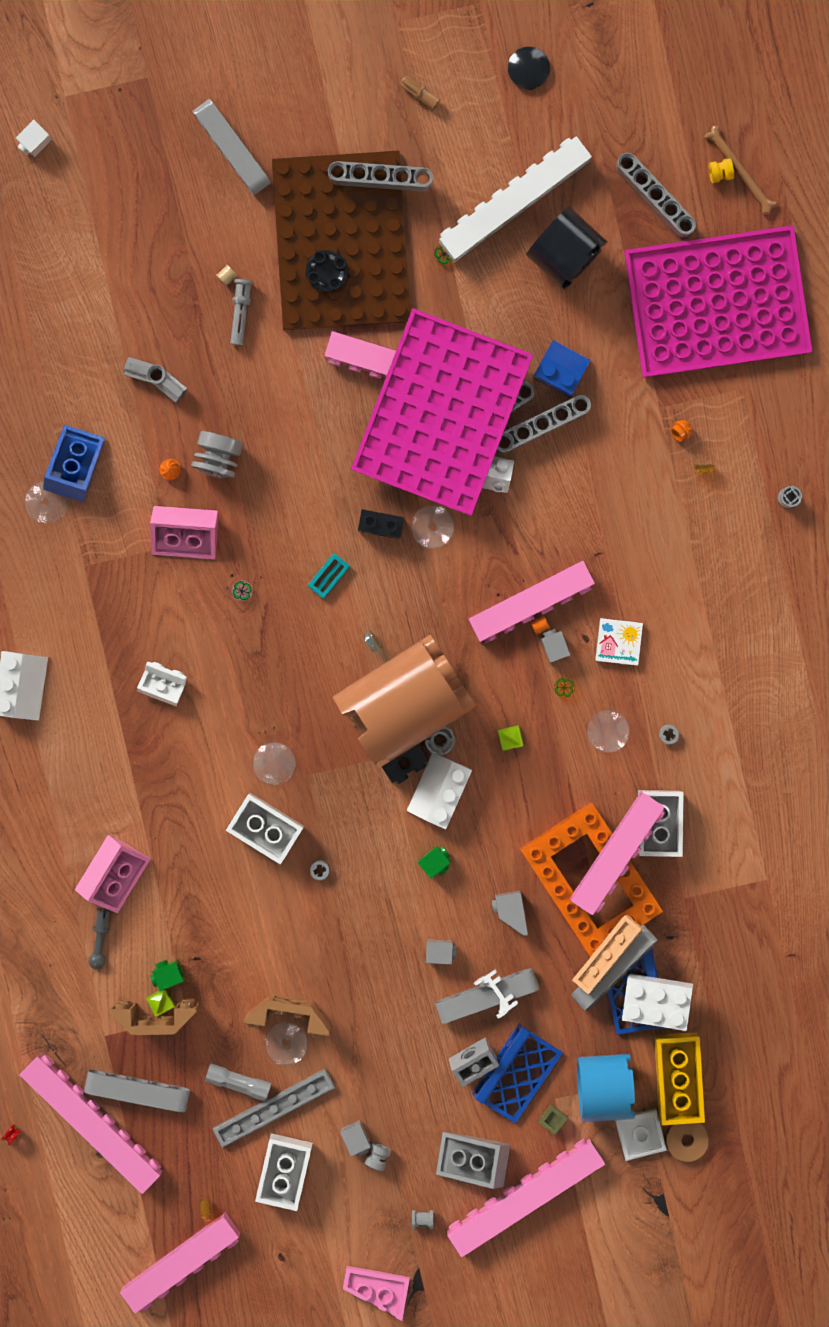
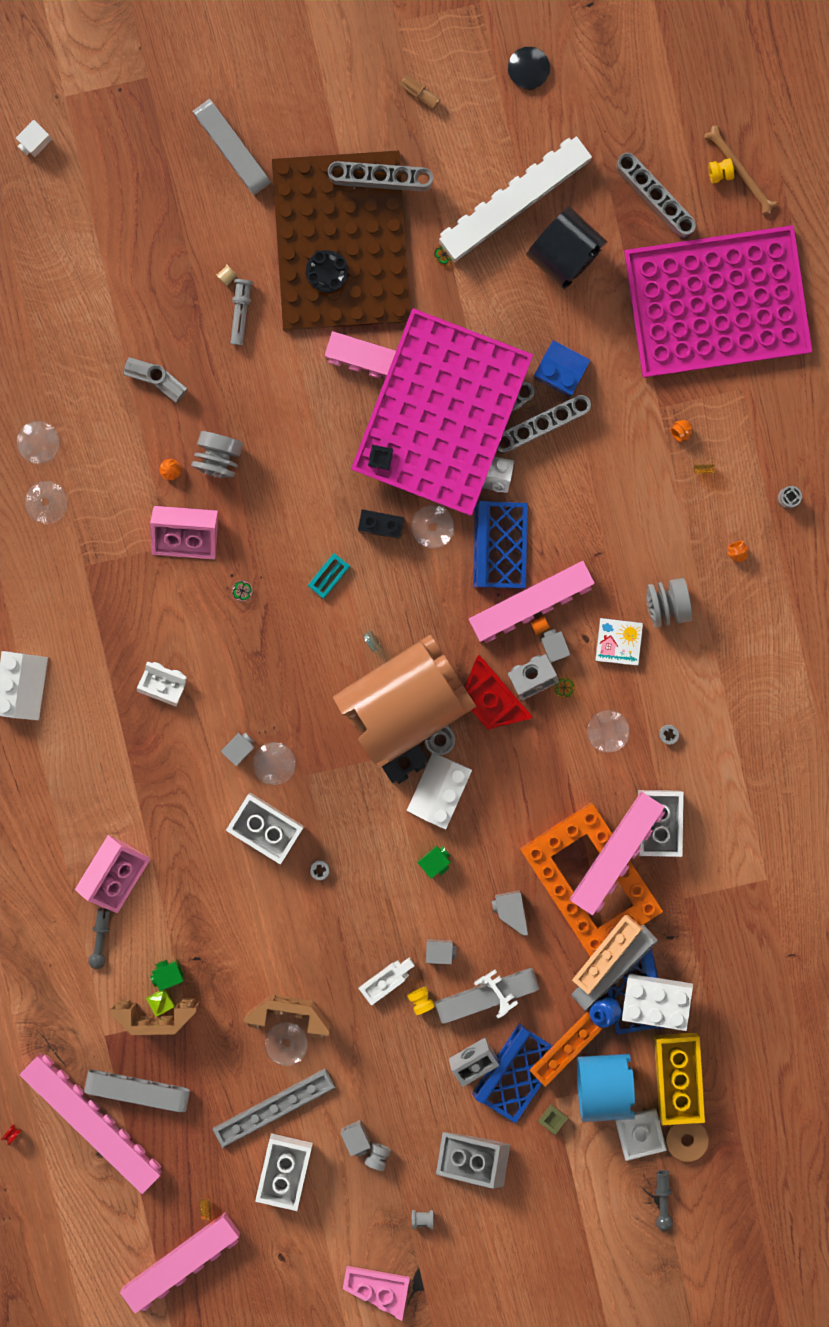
(38, 442): none -> clear dish
(73, 463): blue slope -> none
(238, 748): none -> light grey brick
(251, 1086): light grey axle -> none
(380, 457): none -> black tile
(386, 980): none -> white hinge
(420, 999): none -> yellow wheel
(481, 544): none -> blue fence
(493, 699): none -> red wing
(510, 737): lime tile -> none
(525, 1197): bright pink brick -> none
(528, 687): none -> light grey brick
(565, 1049): none -> orange plate
(605, 1012): none -> blue head
(664, 1221): none -> dark grey pin
(670, 602): none -> light grey wheel
(738, 551): none -> orange plate

